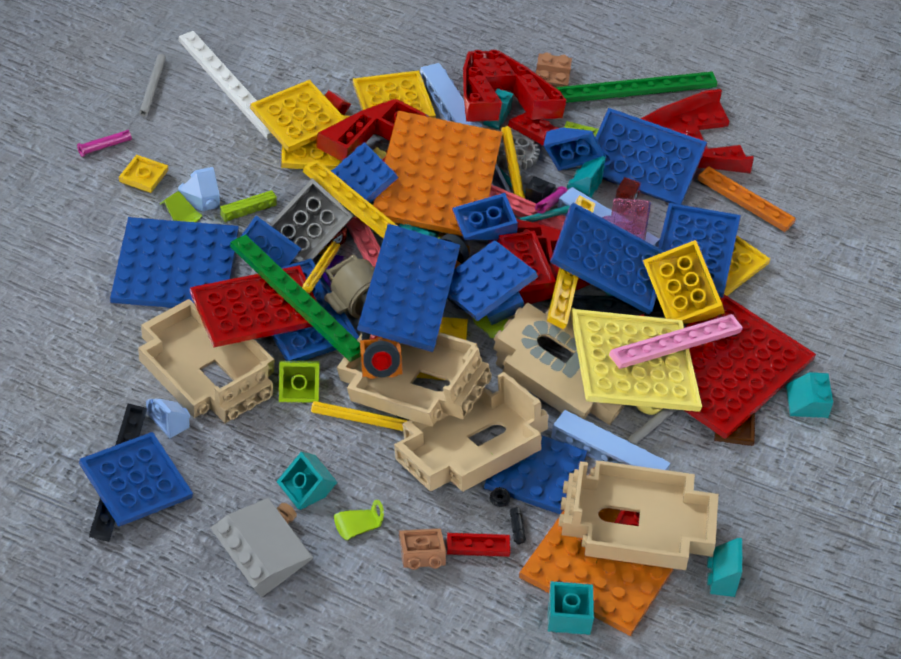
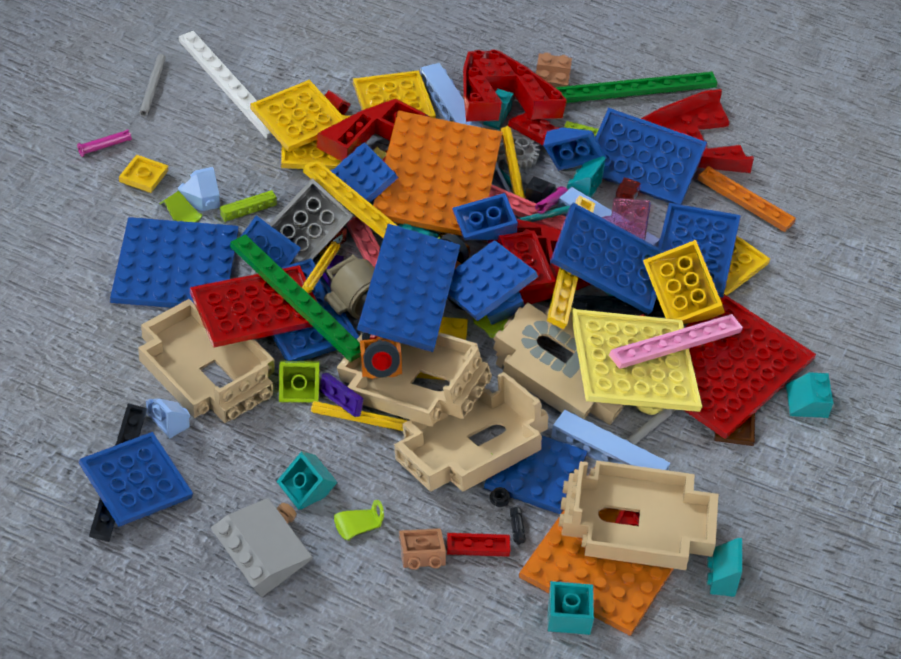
(341, 394): none -> dark purple tile

